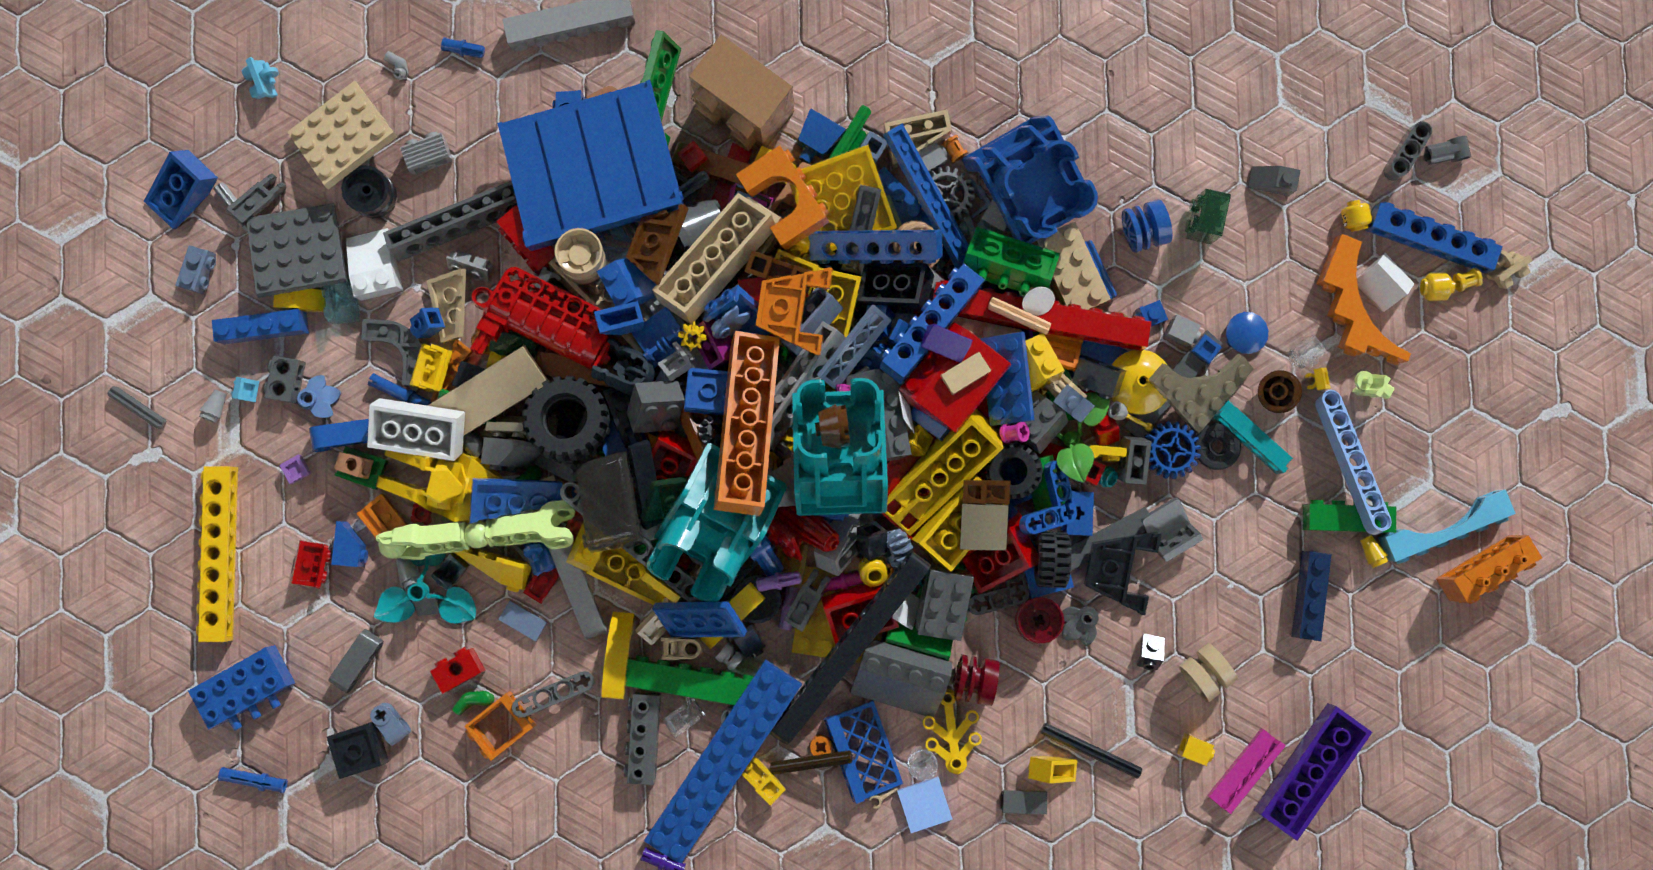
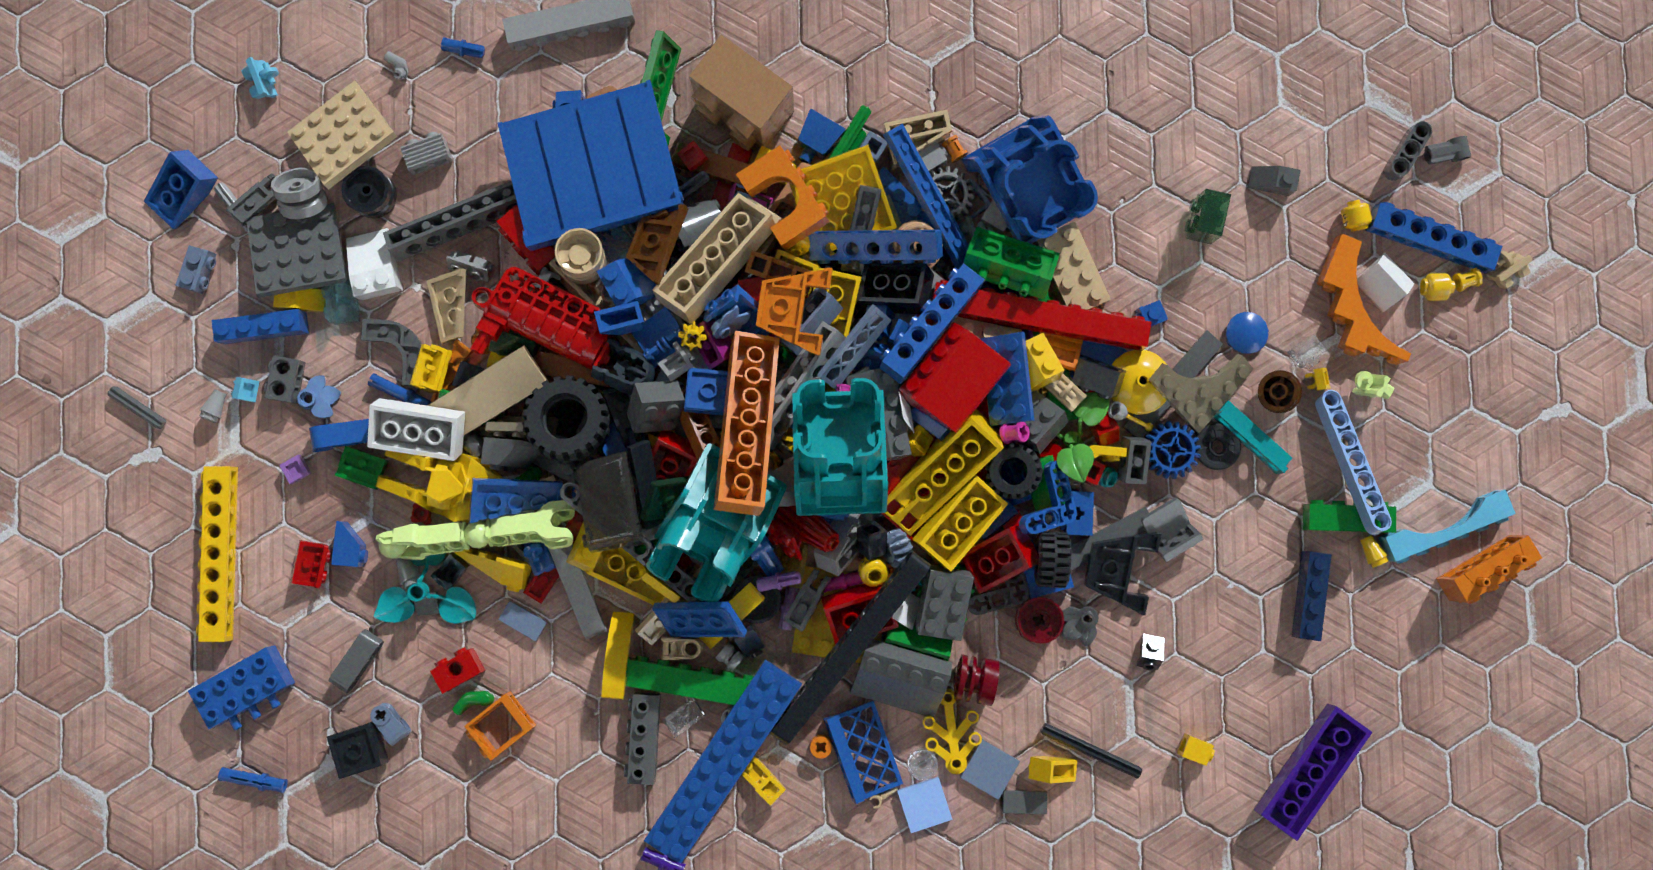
(299, 193): none -> light grey wheel
(354, 465): nougat leg -> none
(381, 516): orange plate -> none
(421, 324): blue brick -> none
(551, 691): dark grey beam -> none
(707, 428): black gear -> none
(811, 762): dark brown axle -> none
(833, 427): reddish brown cone -> none
(946, 343): dark purple slope -> none
(965, 373): tan tile -> none
(984, 527): dark tan slope -> none
(986, 491): reddish brown slope -> none
(990, 769): none -> sand blue tile
(1019, 315): light nougat axle -> none
(1038, 301): white sticker -> none
(1073, 403): sand blue slope -> none
(1101, 269): blue axle -> none
(1147, 226): blue wheel -> none
(1182, 331): light grey brick -> none
(1202, 676): tan wheel -> none
(1206, 349): blue tile -> none
(1246, 770): dark pink fence -> none

